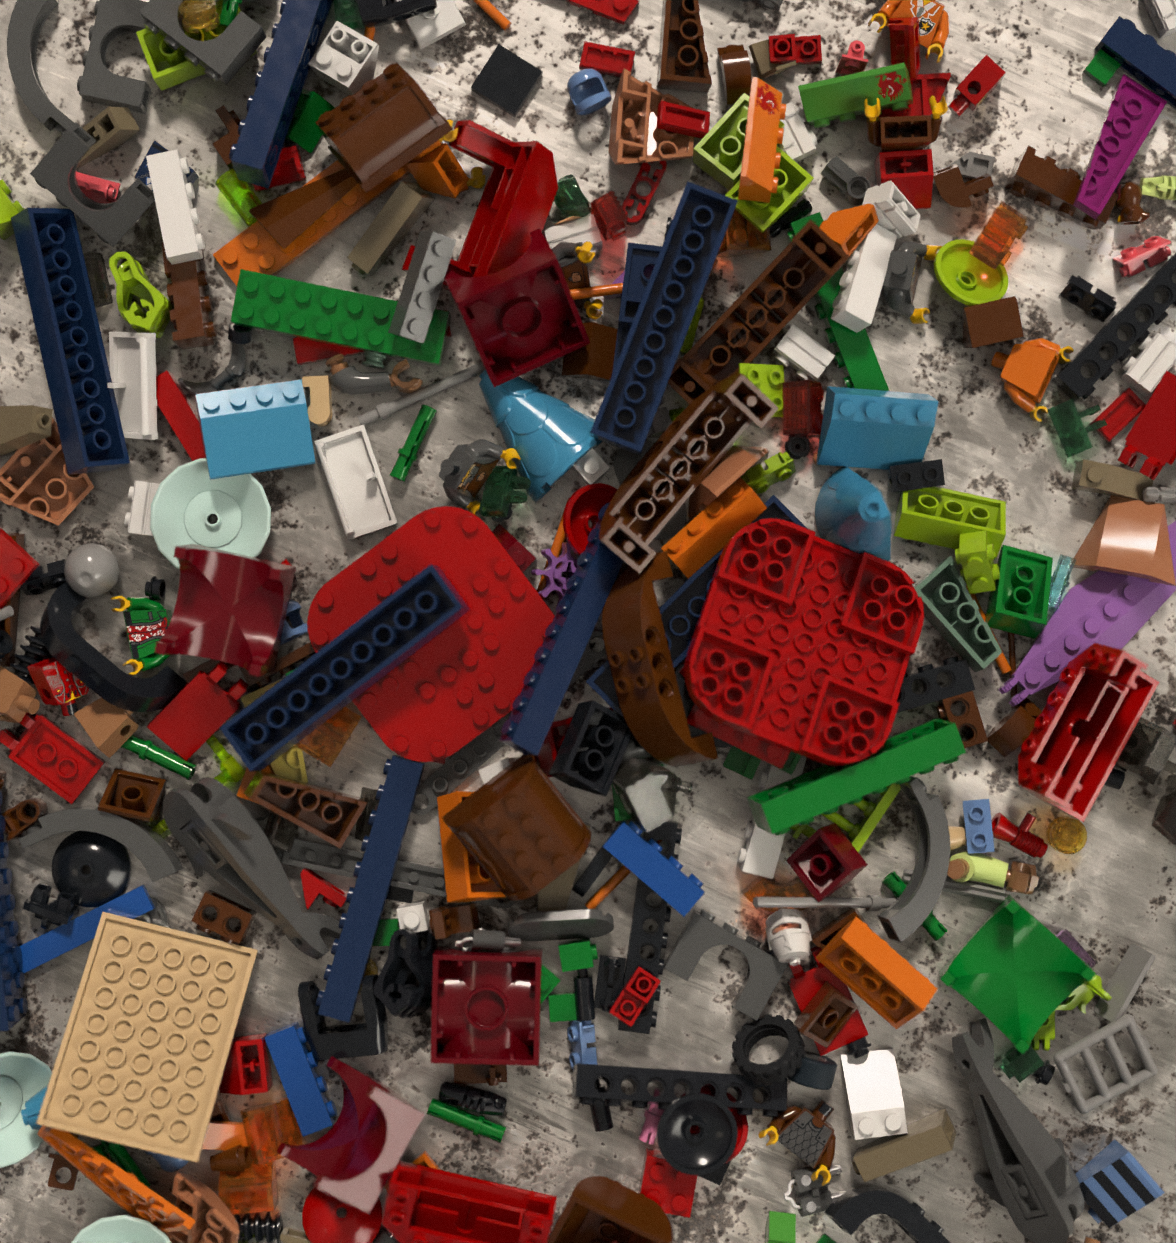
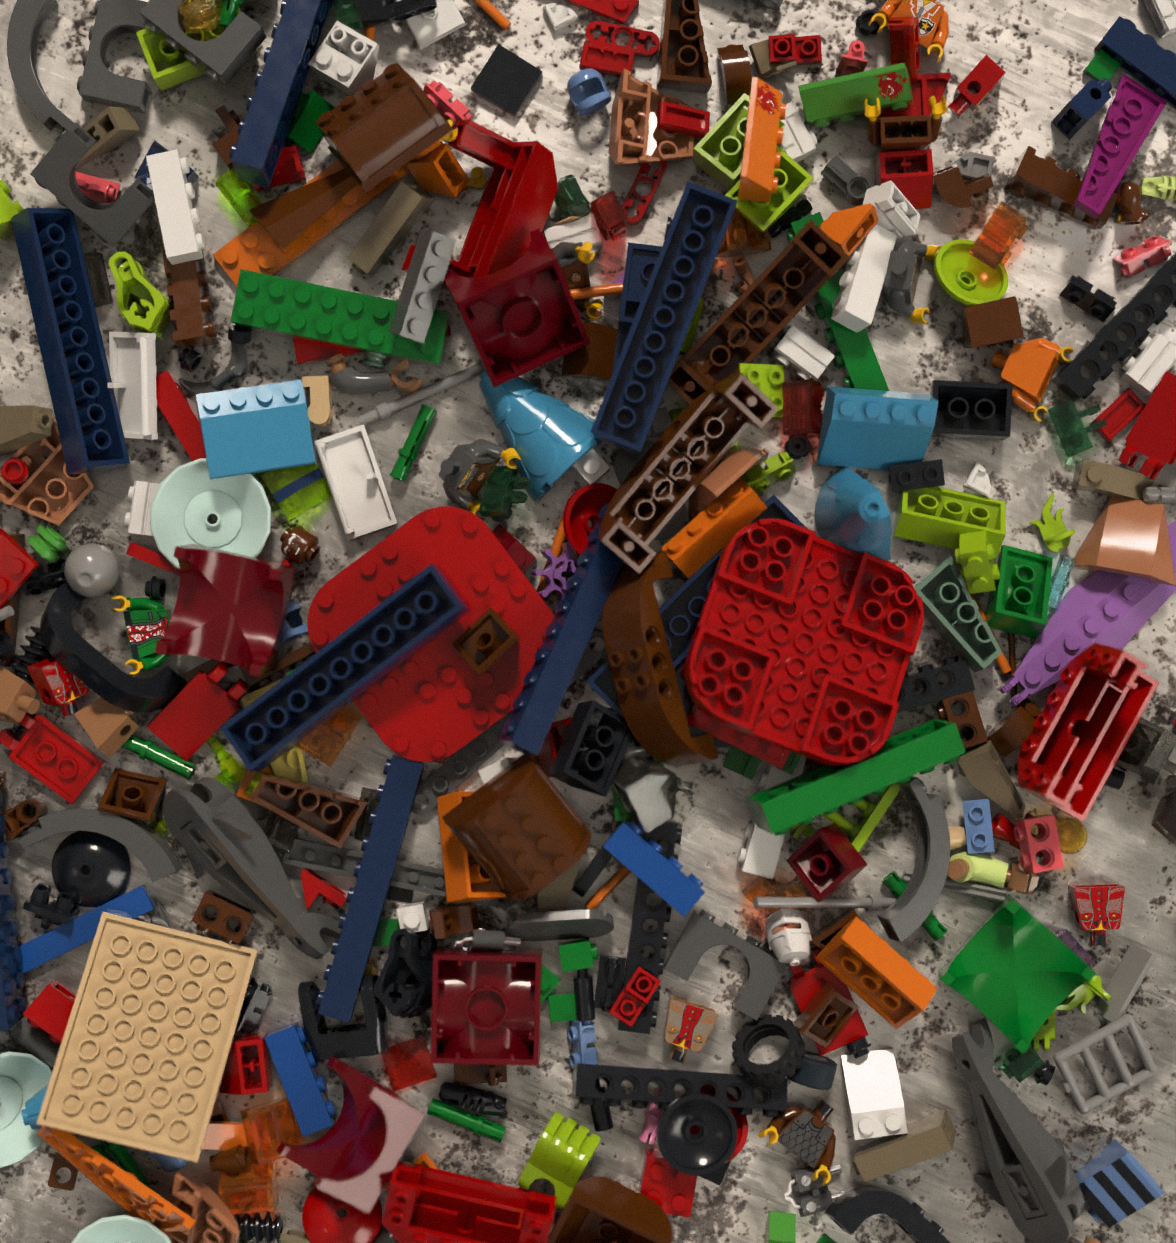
(15, 471): none -> red plate
(35, 1041): none -> dark grey pin
(48, 543): none -> bright green wheel
(51, 1010): none -> red slope
(151, 557): none -> red beam
(190, 359): none -> black plate
(255, 997): none -> black hinge
(298, 488): none -> clear neon green slope
(300, 544): none -> reddish brown head
(408, 1063): none -> clear red piece
(440, 96): none -> coral hinge
(485, 641): none -> reddish brown slope
(559, 15): none -> white tile
(560, 1157): none -> lime piece
(631, 32): none -> red beam
(687, 1026): none -> torso
(744, 272): none -> nougat arm
(861, 21): none -> black plate
(972, 410): none -> black slope
(978, 480): none -> white tile
(988, 775): none -> dark tan slope
(1045, 841): none -> coral brick
(1053, 531): none -> lime piece
(1082, 107): none -> dark blue torso
(1097, 909): none -> torso

